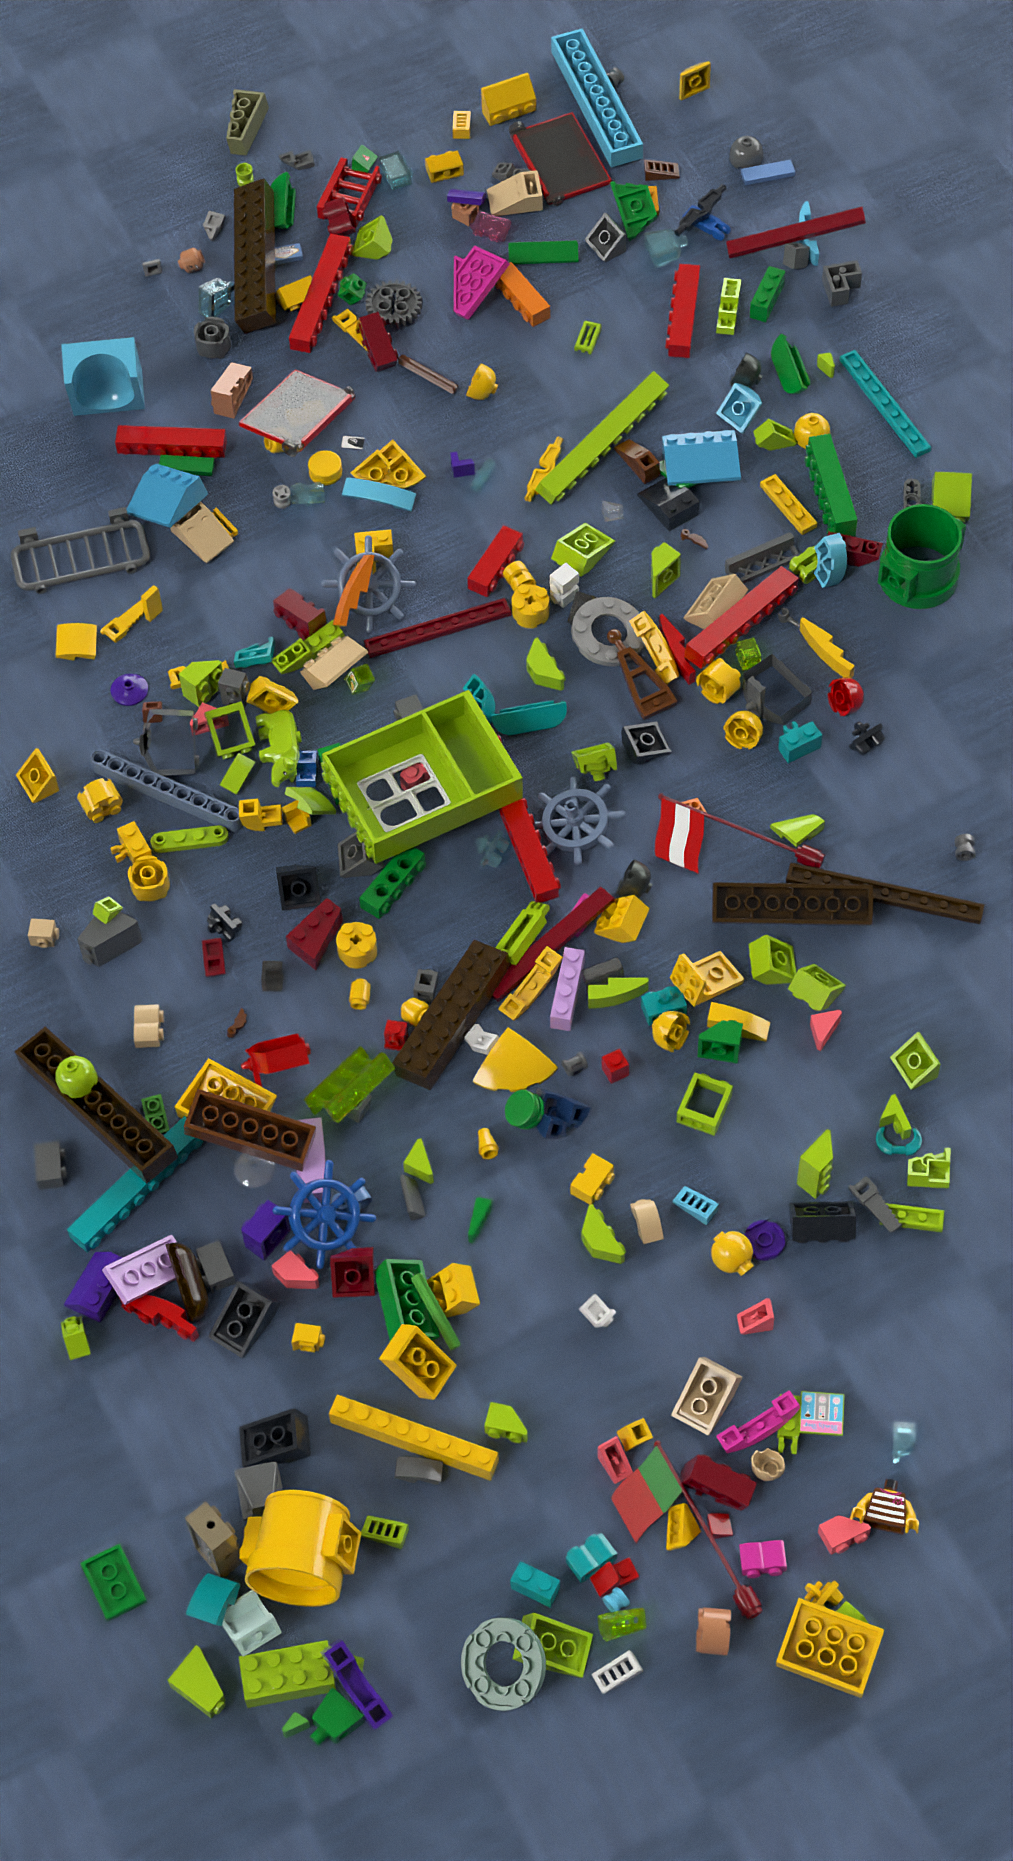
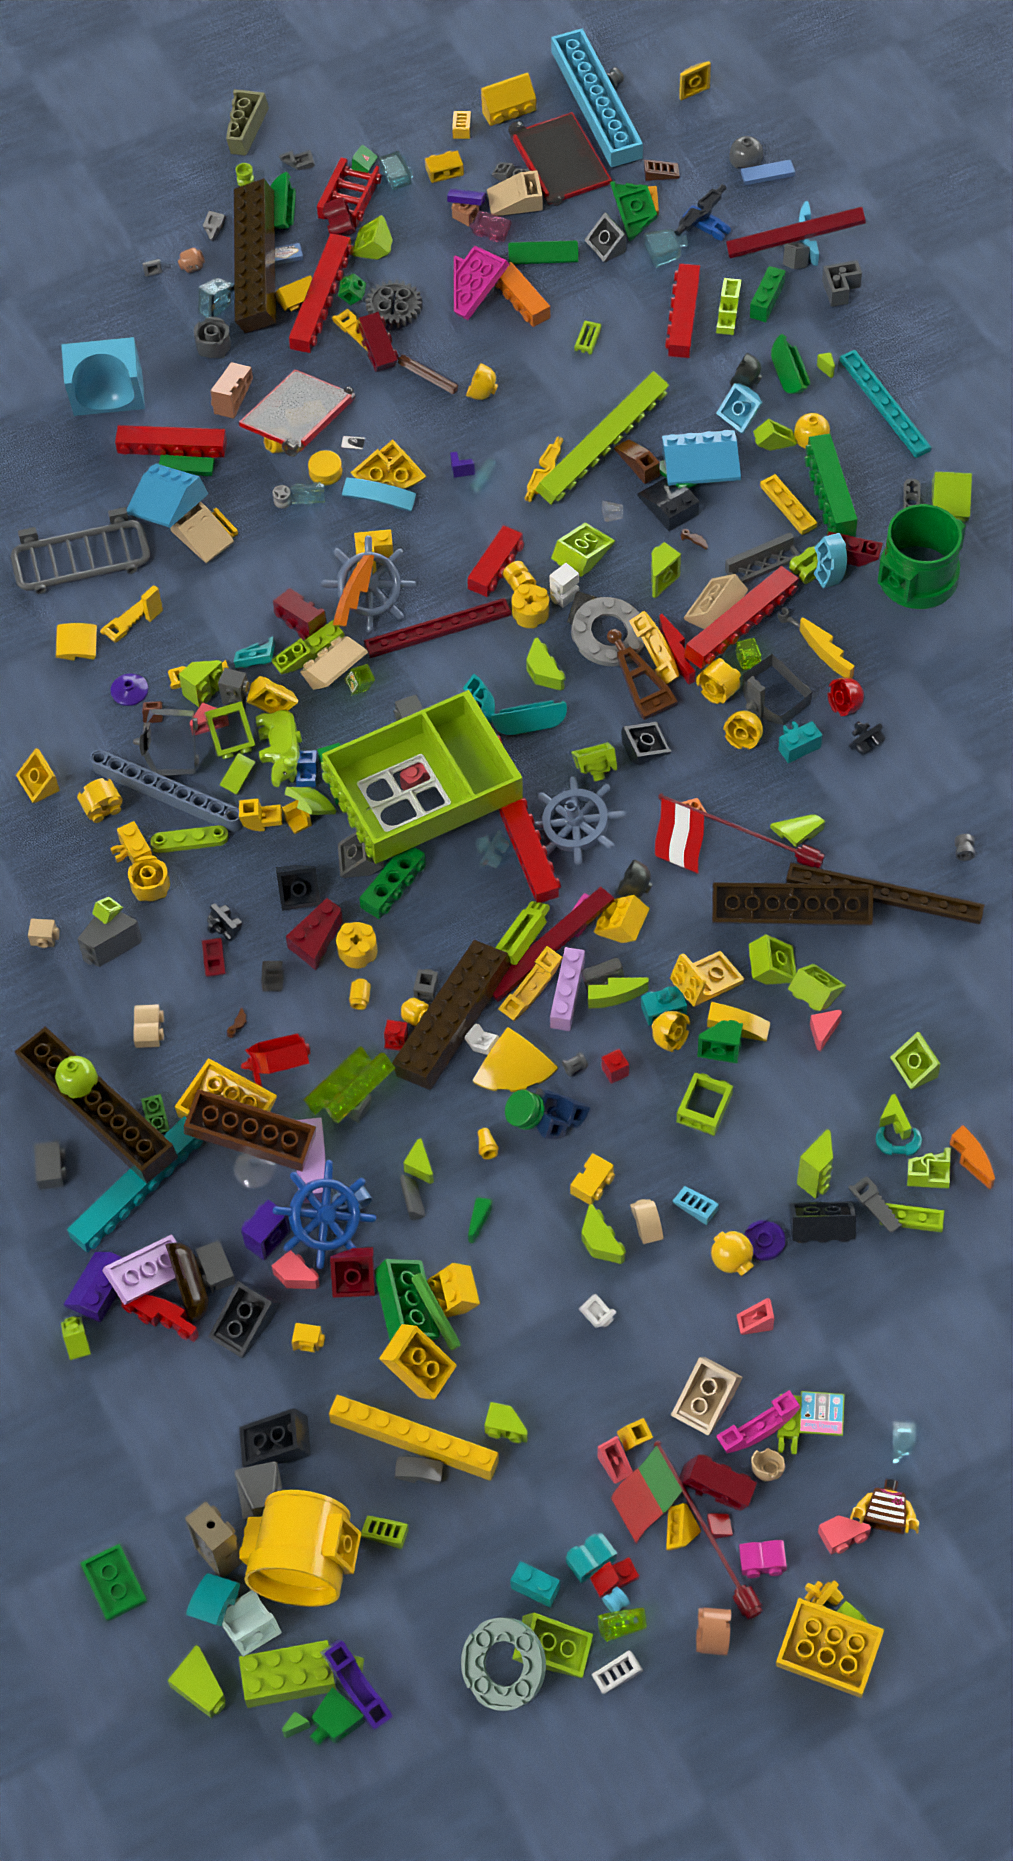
(973, 1156): none -> orange slope

